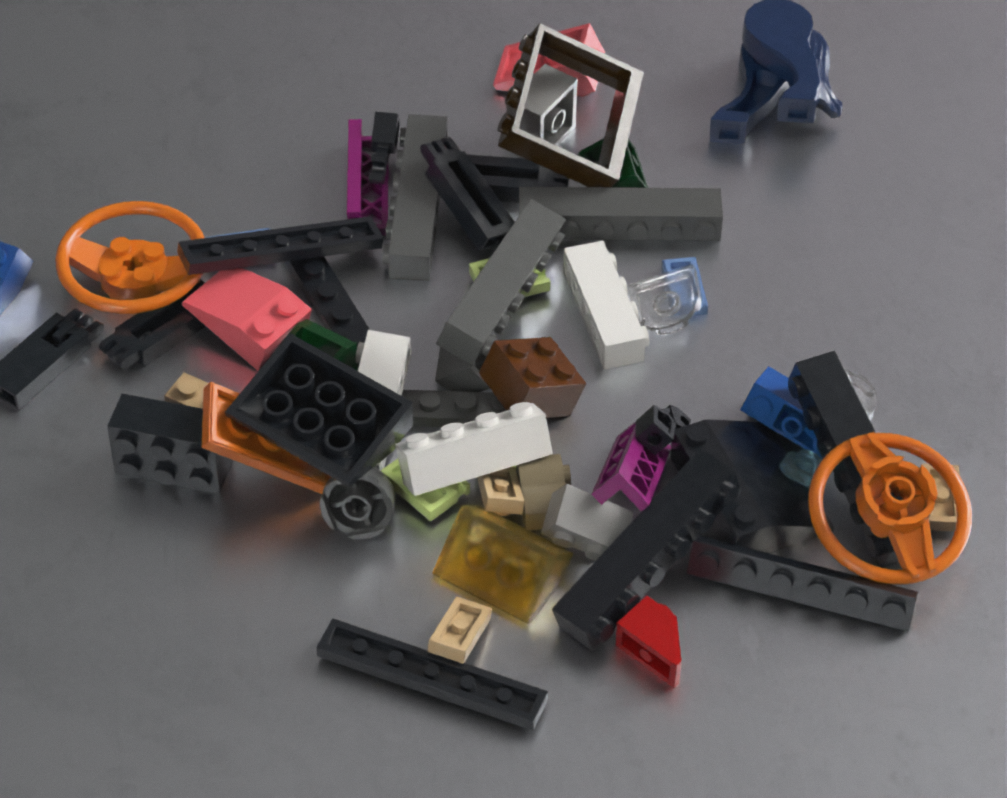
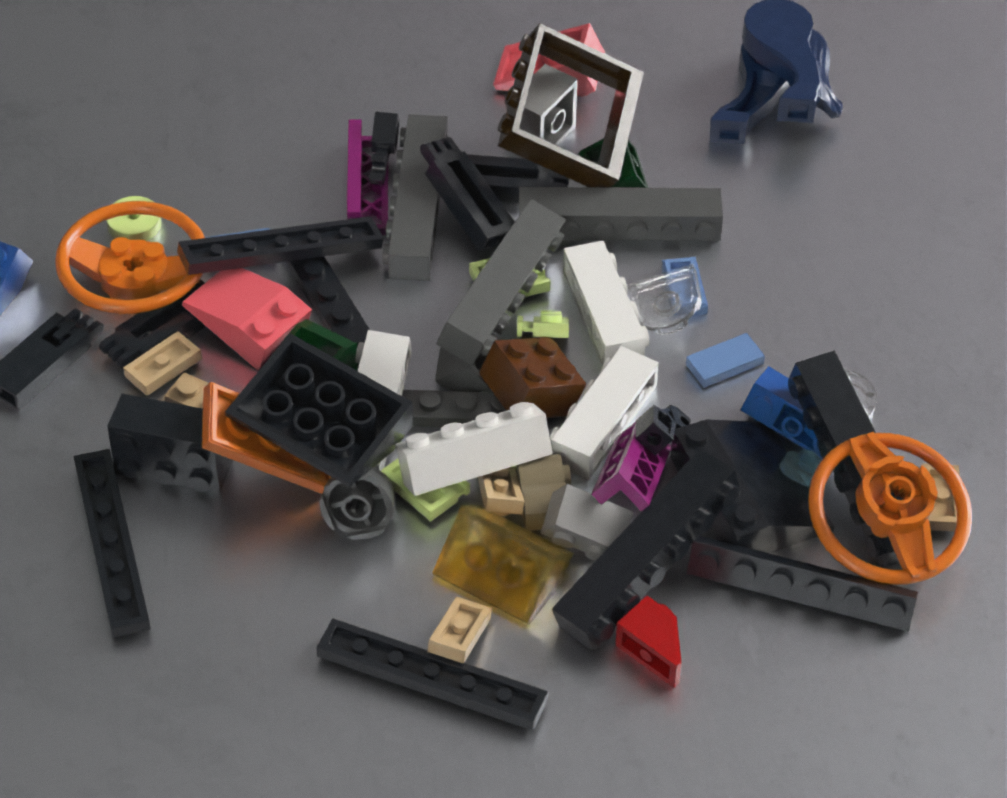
(111, 543): none -> black plate
(134, 226): none -> yellowish green piece
(162, 363): none -> tan plate
(549, 324): none -> yellowish green plate
(604, 411): none -> white brick
(725, 360): none -> medium blue tile

